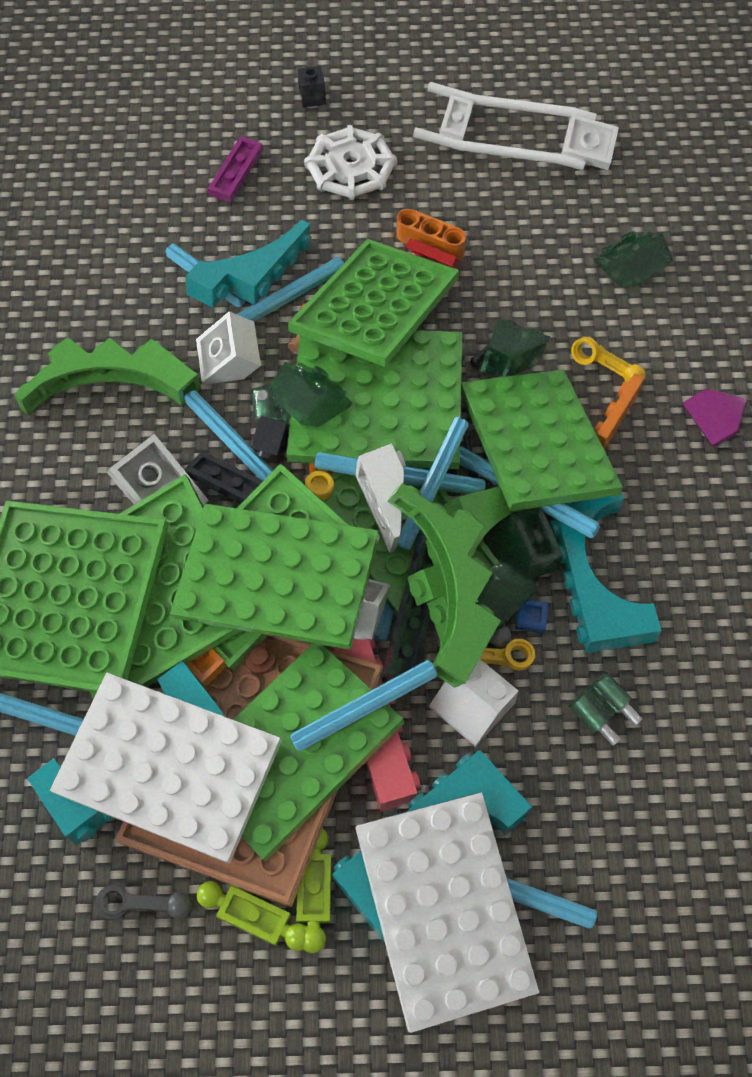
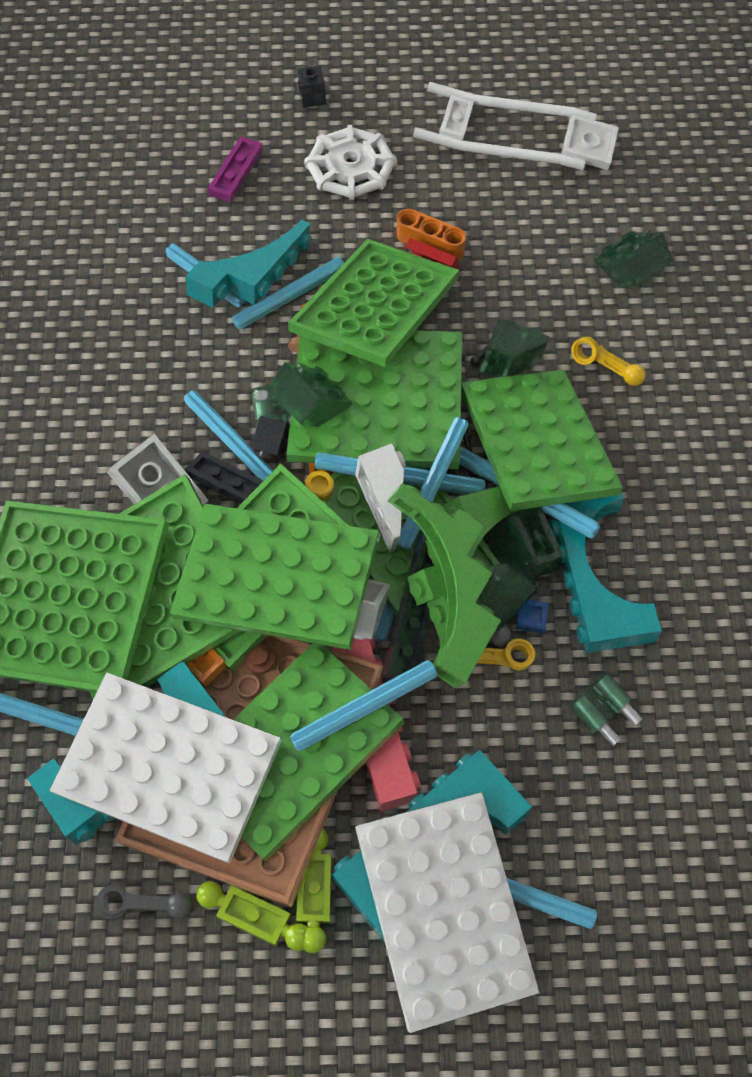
(109, 362): bright green arch -> none
(228, 350): white slope -> none
(476, 704): white slope -> none
(617, 410): orange plate -> none
(716, 414): magenta slope -> none

